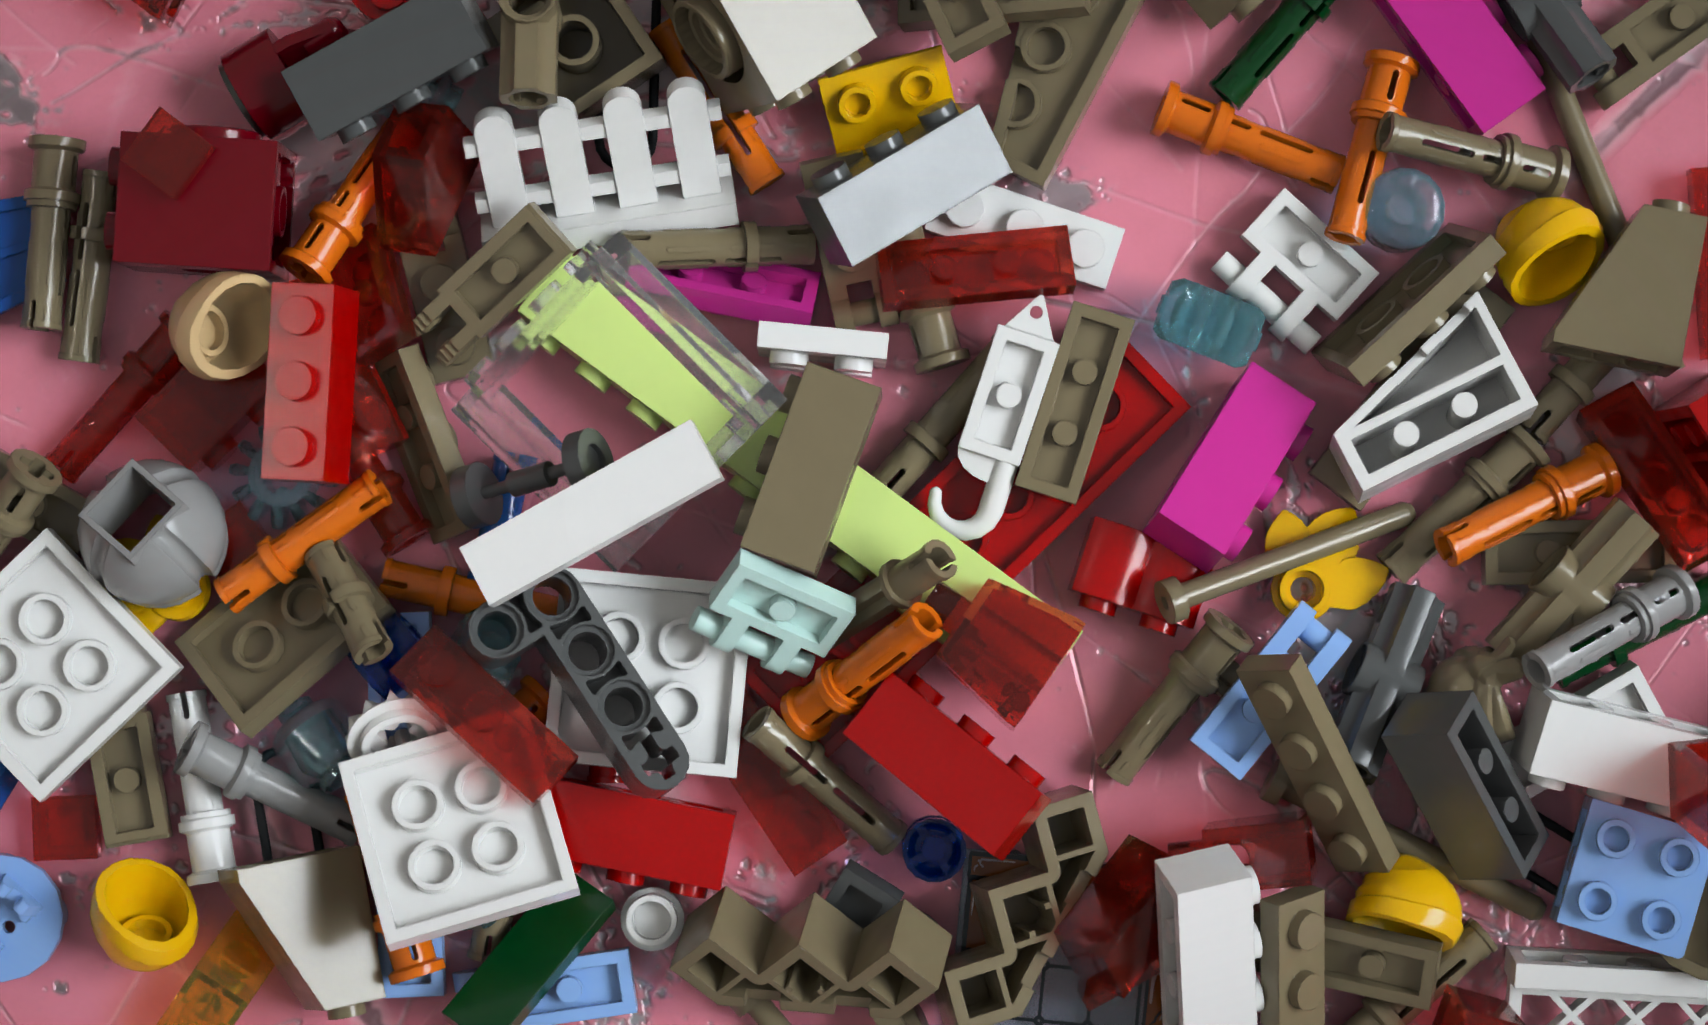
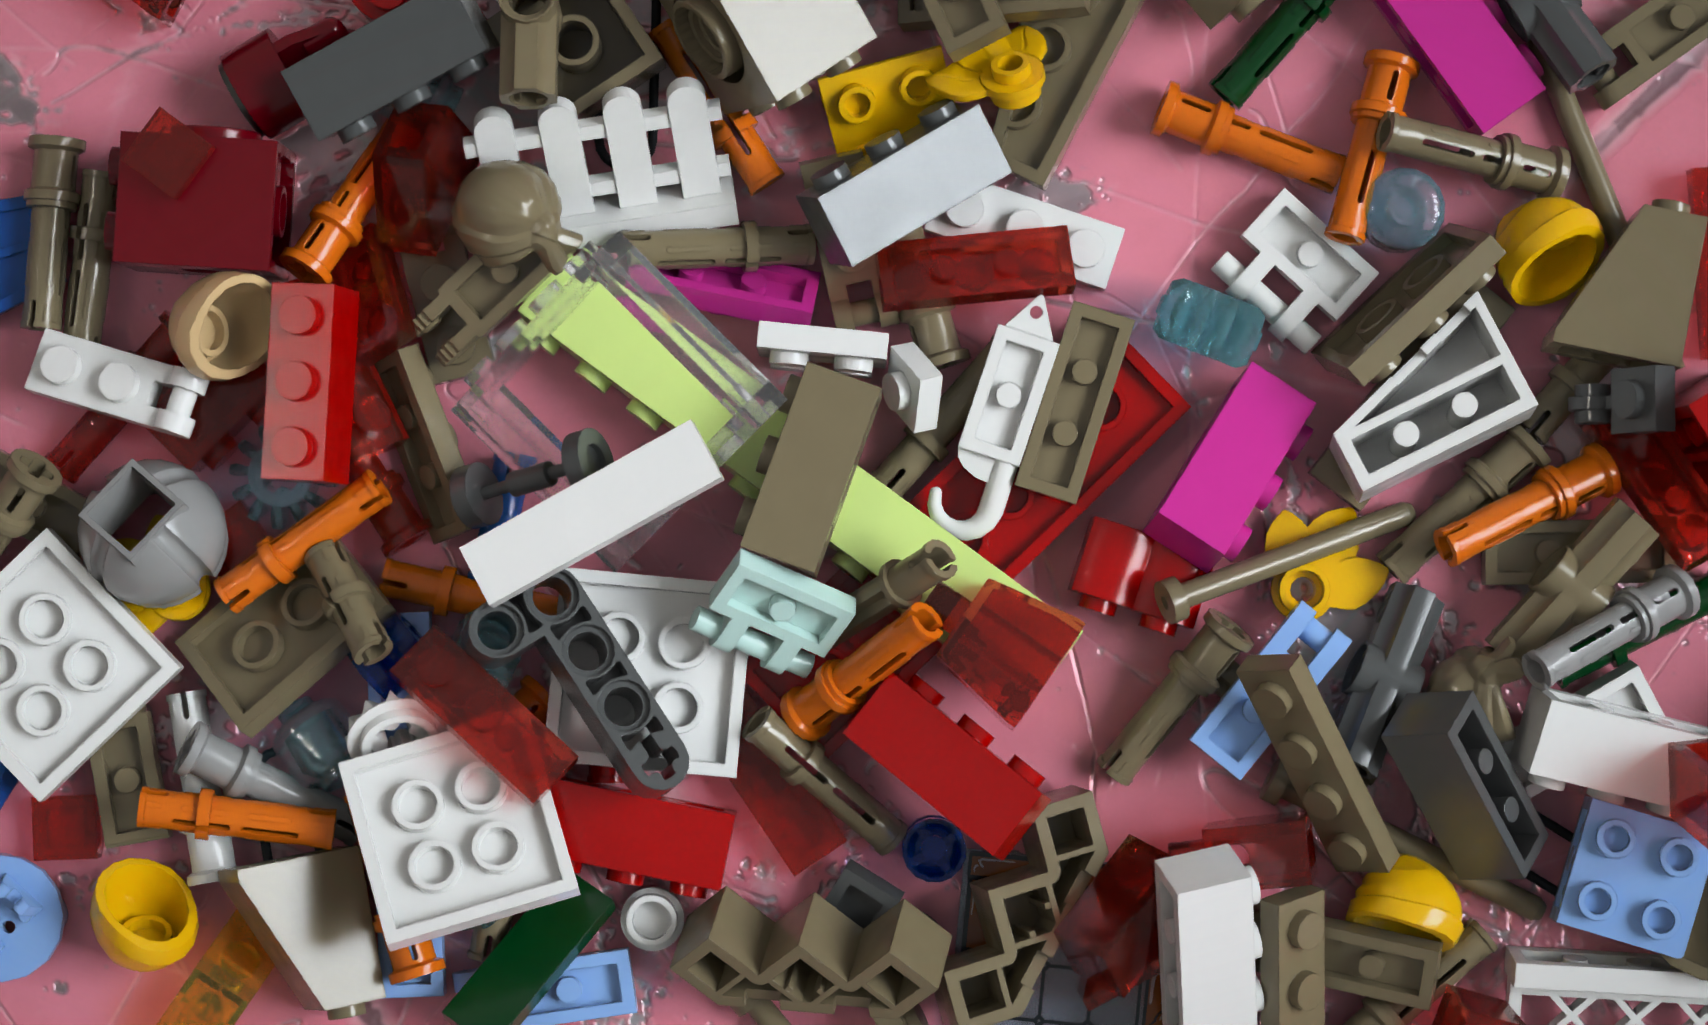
(115, 383): none -> white plate
(232, 817): none -> orange pin
(509, 212): none -> dark tan hat
(913, 387): none -> white plate
(1004, 70): none -> yellow plate
(1634, 403): none -> dark grey plate

